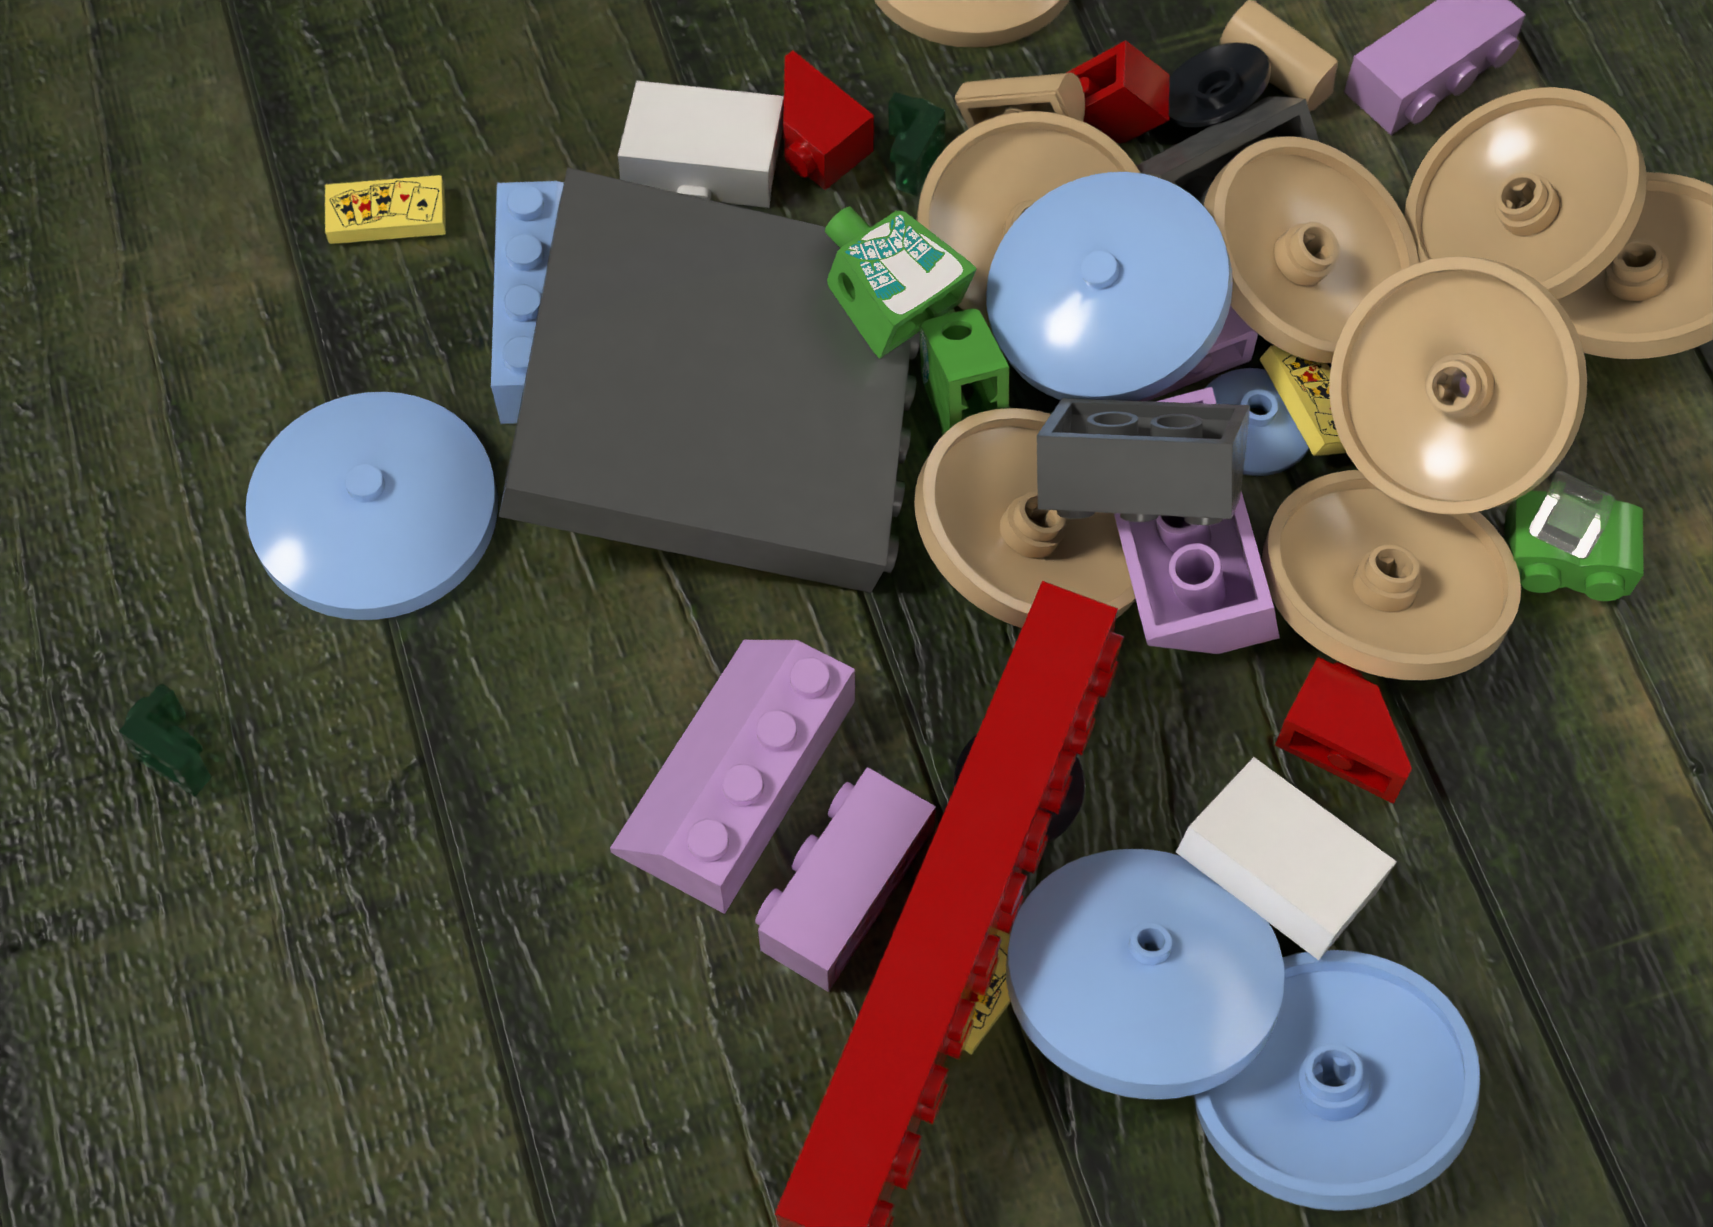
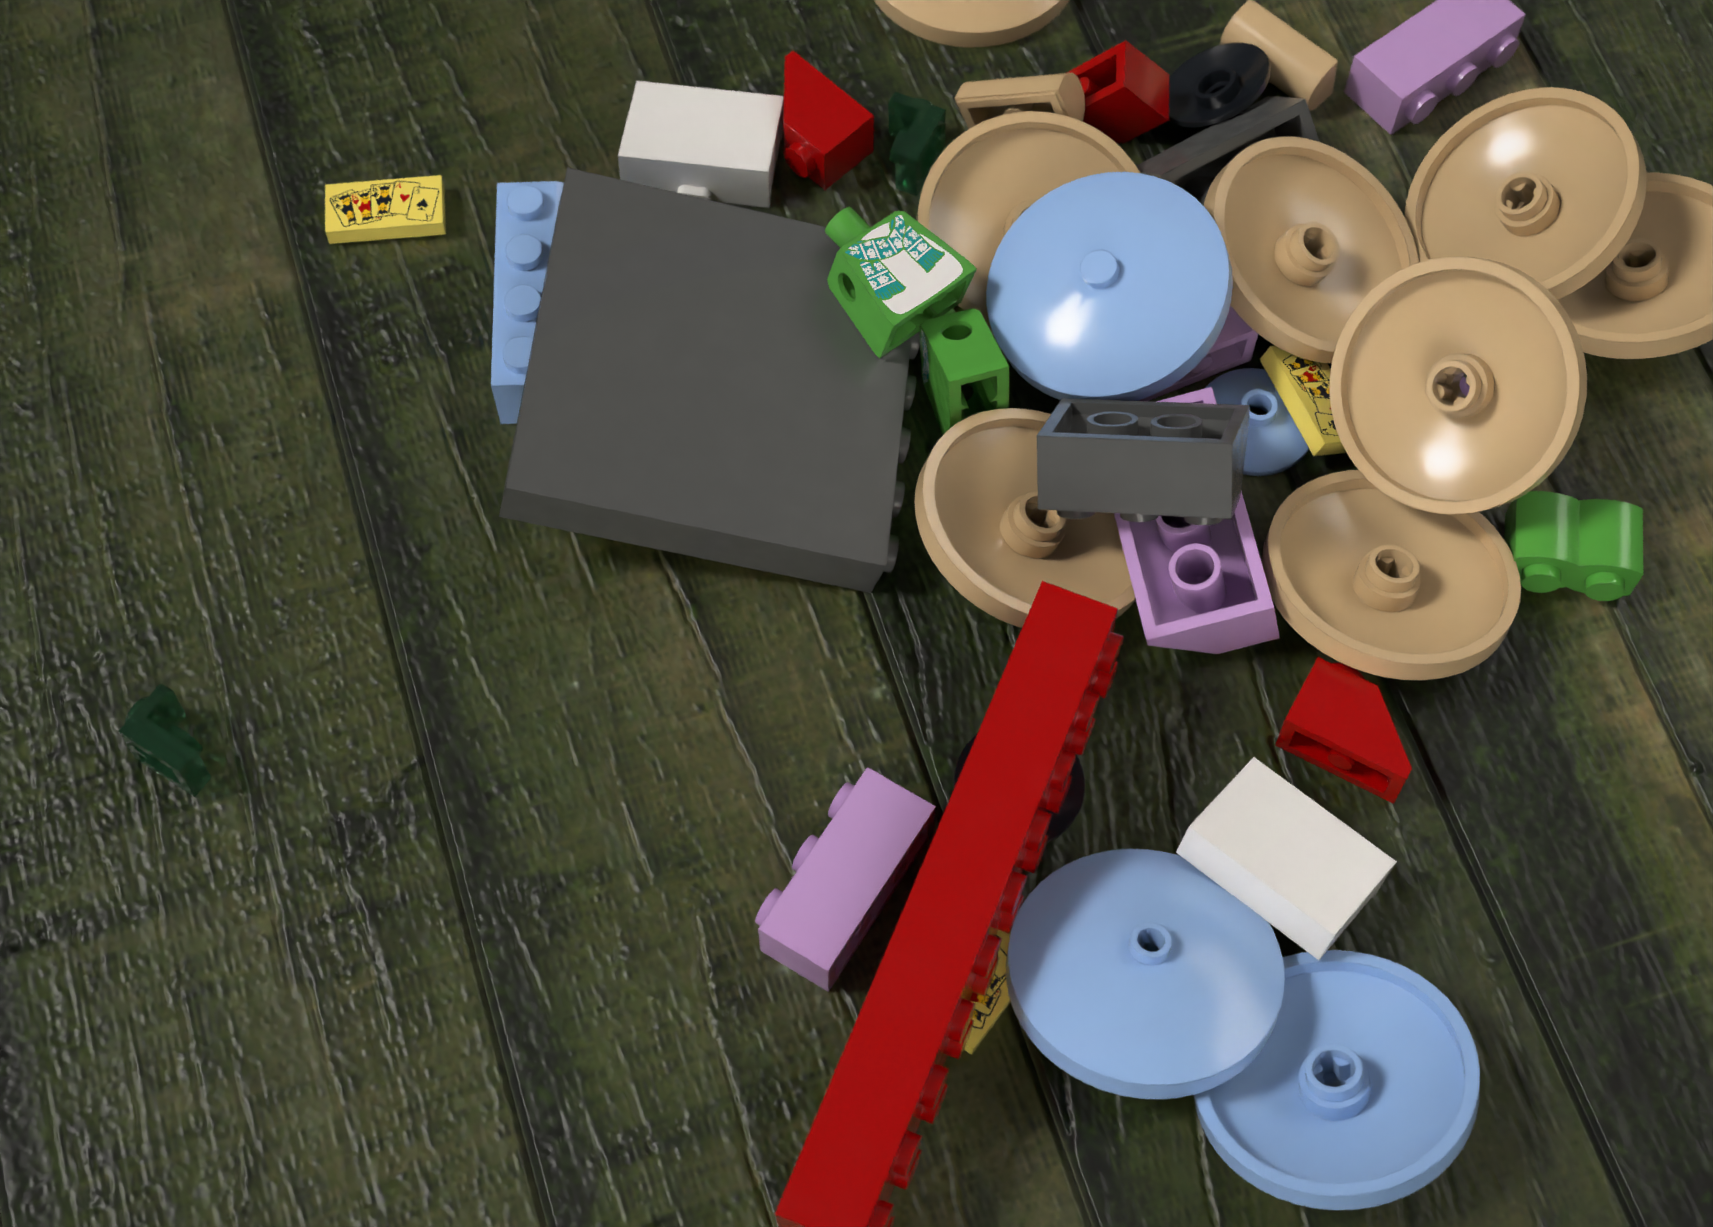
(372, 505): light blue dish -> none
(738, 768): lavender slope -> none
(1572, 515): clear slope -> none

